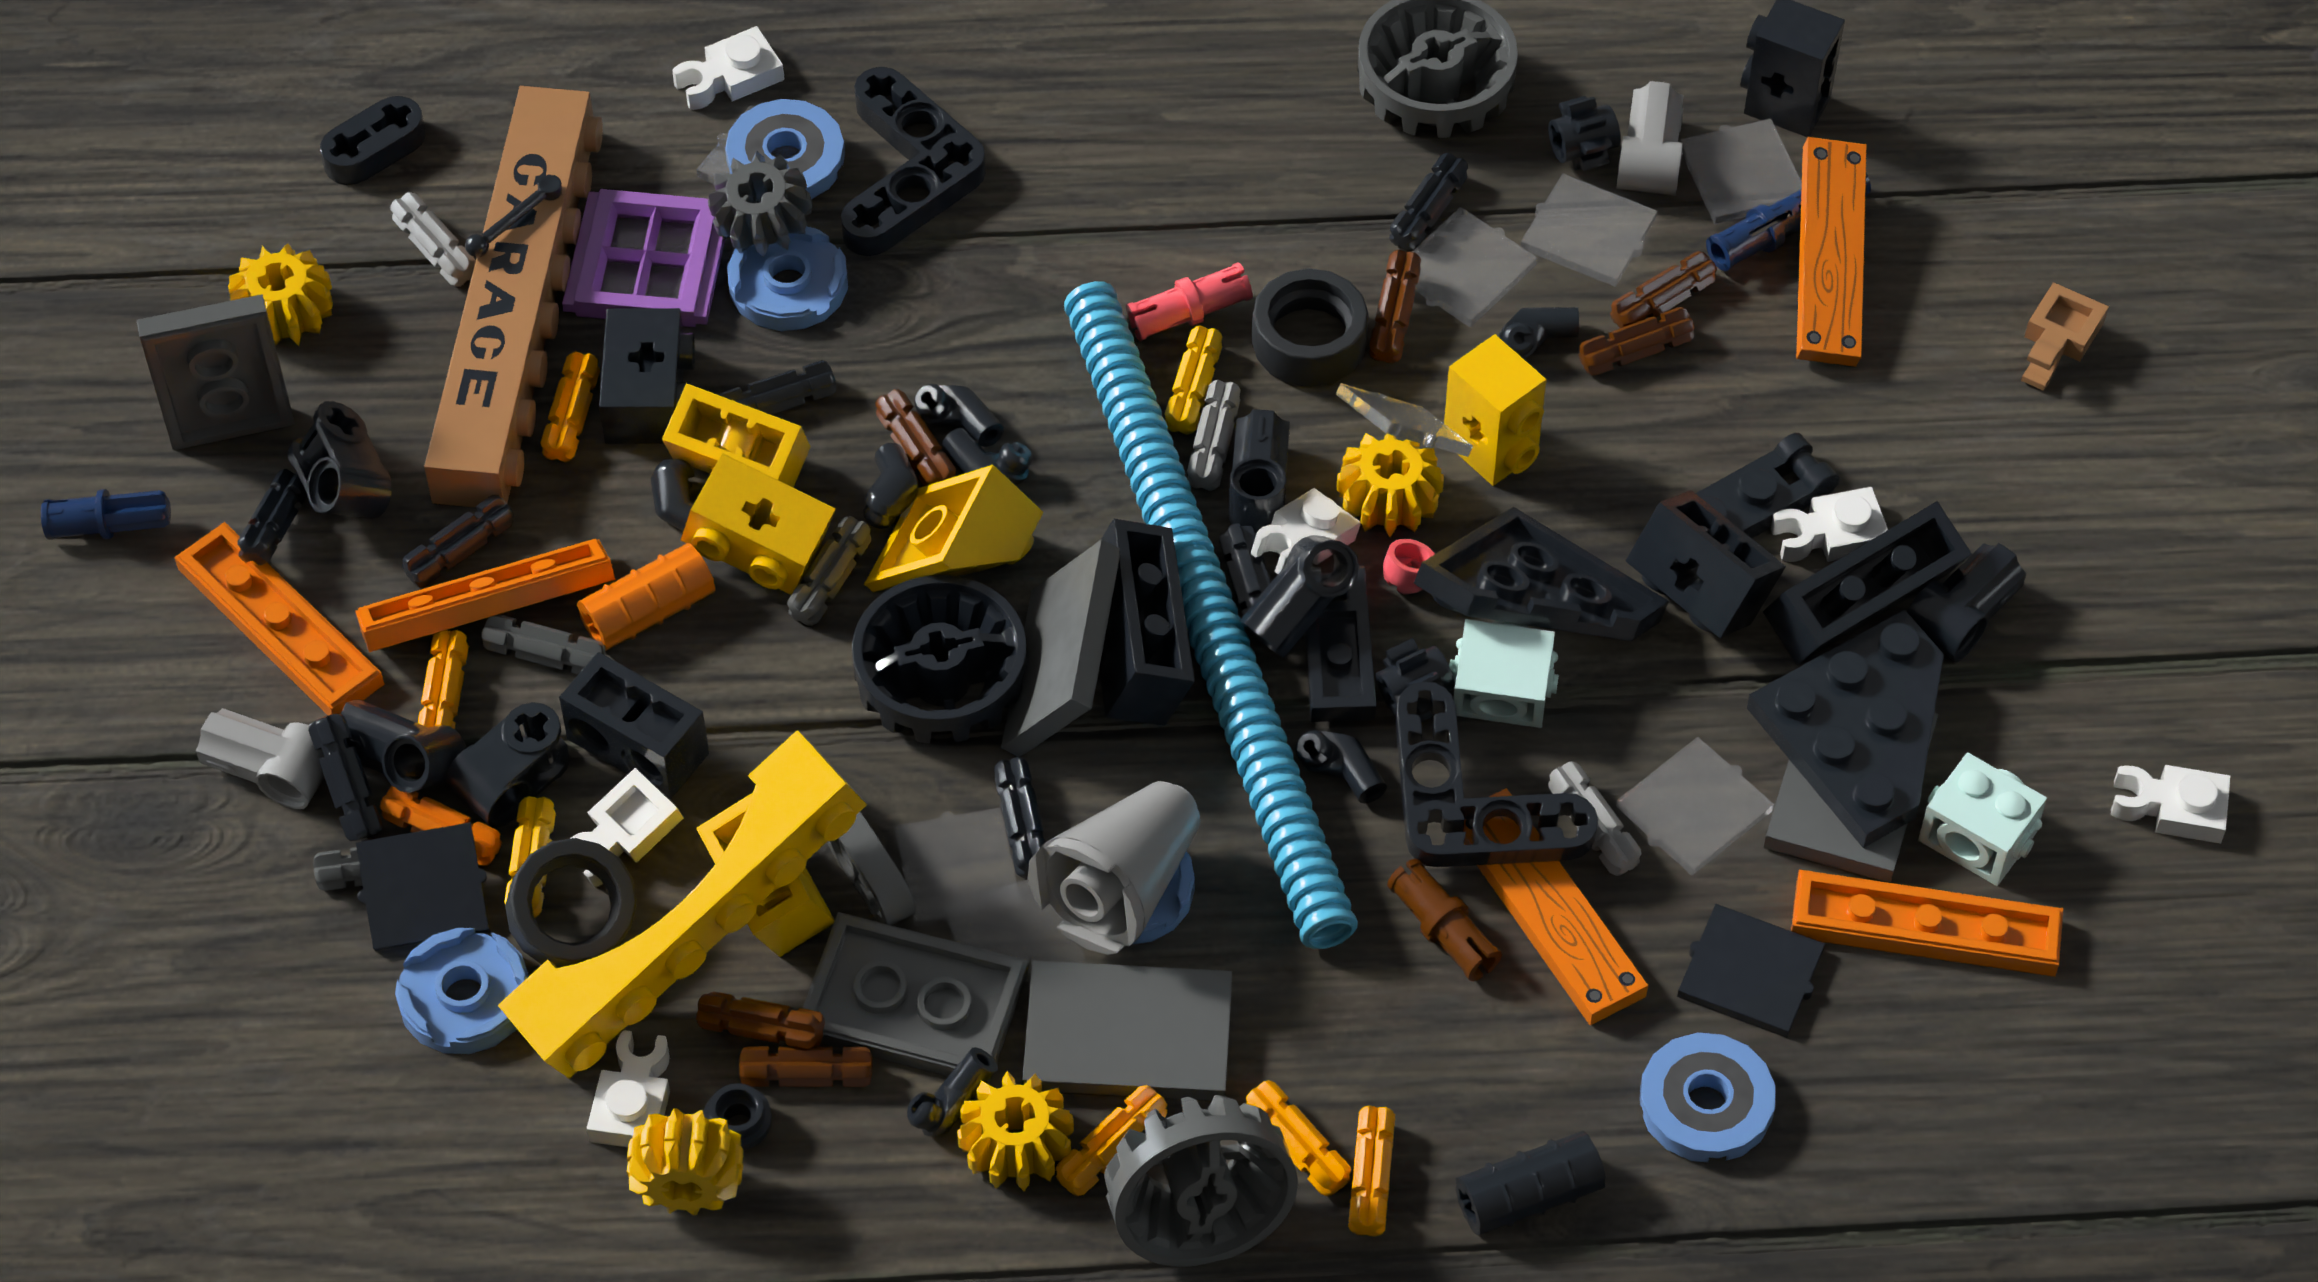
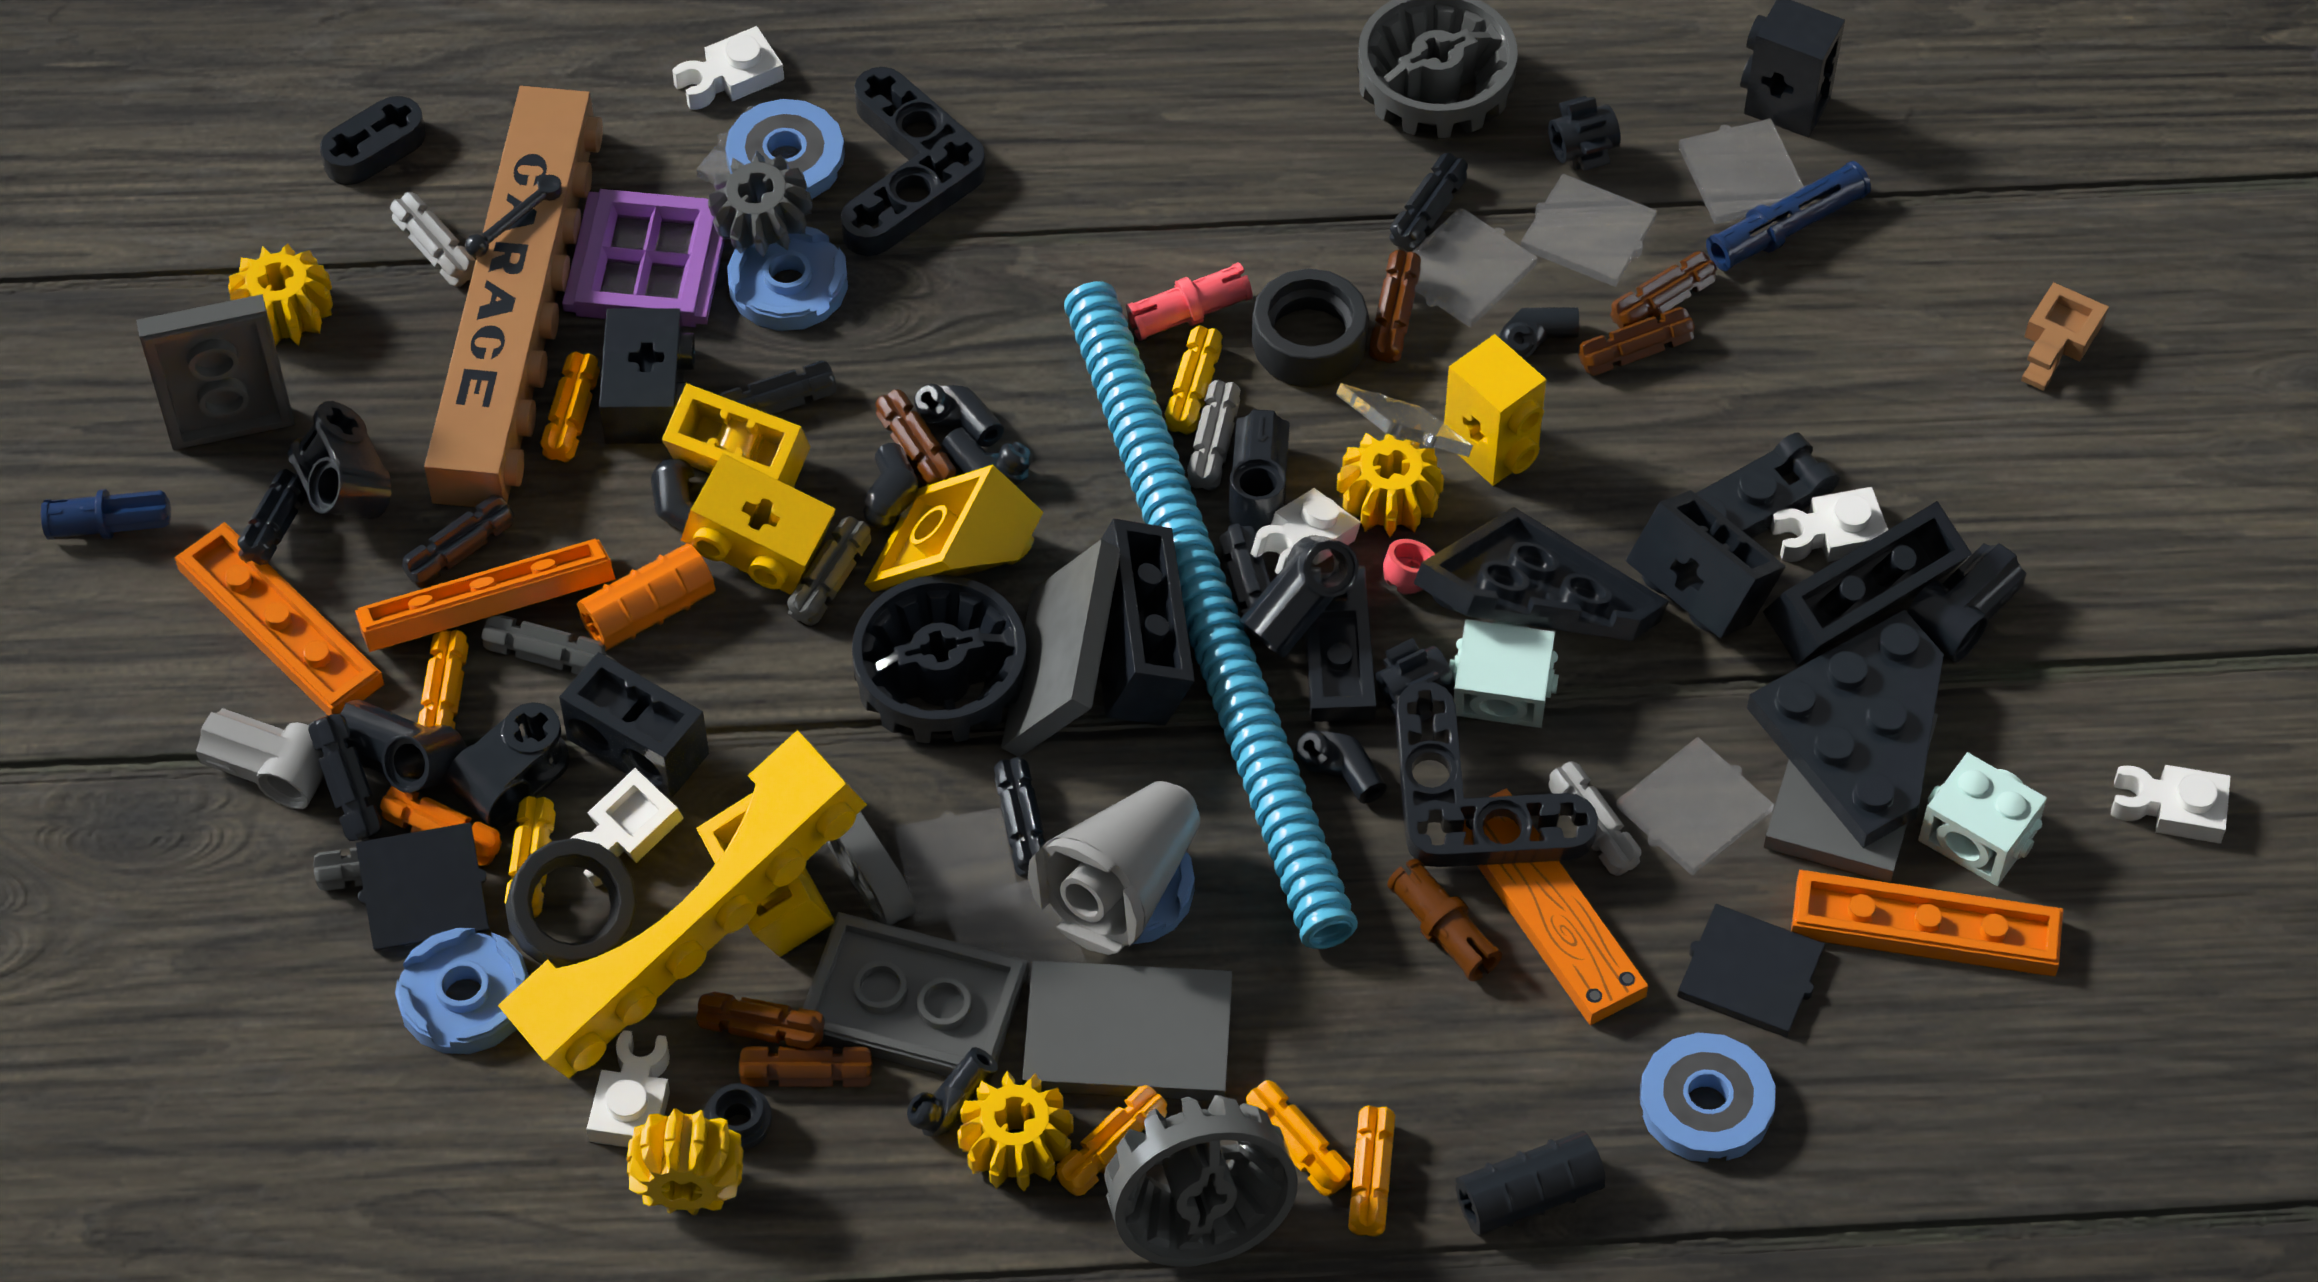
(1652, 148): light grey piece -> none
(1831, 252): orange tile -> none

